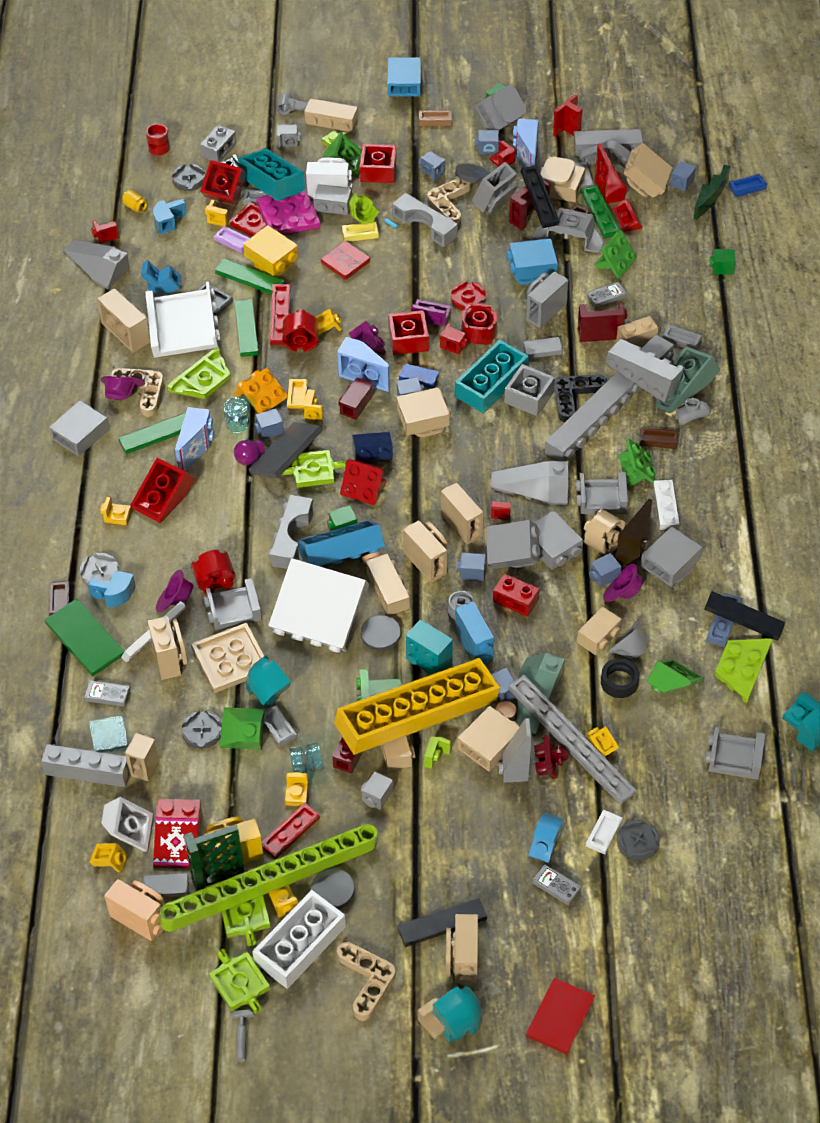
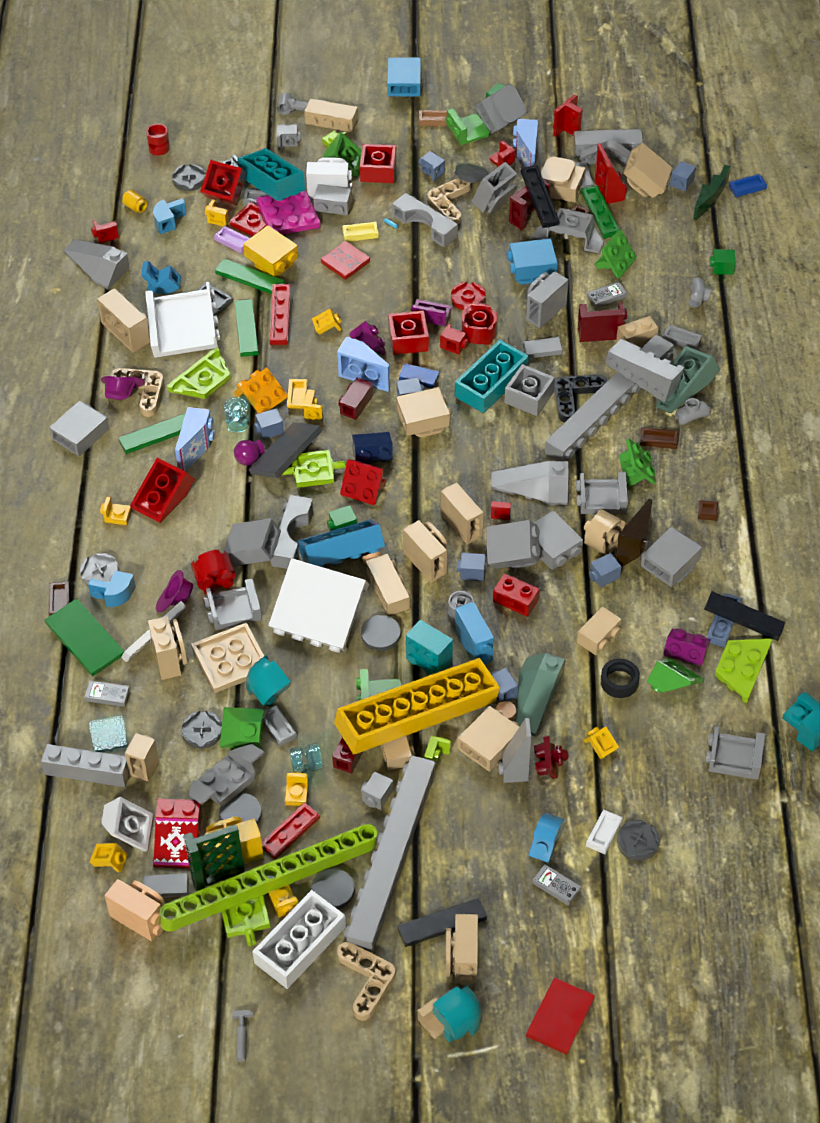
(218, 143): light grey brick -> none
(227, 777): none -> light grey piece
(239, 981): lime plate -> none
(241, 806): none -> tile
(252, 541): none -> light grey brick
(300, 331): red brick -> none
(362, 208): lime hair -> none
(391, 853): none -> light grey brick
(467, 128): none -> bright green bracket
(487, 141): sand blue brick -> none
(572, 740): light grey tile -> none
(625, 585): magenta piece -> none
(627, 216): red slope -> none
(632, 643): light grey hat -> none
(665, 504): white plate -> none
(686, 646): none -> magenta bracket
(699, 292): none -> light grey piece
(708, 510): none -> reddish brown tile

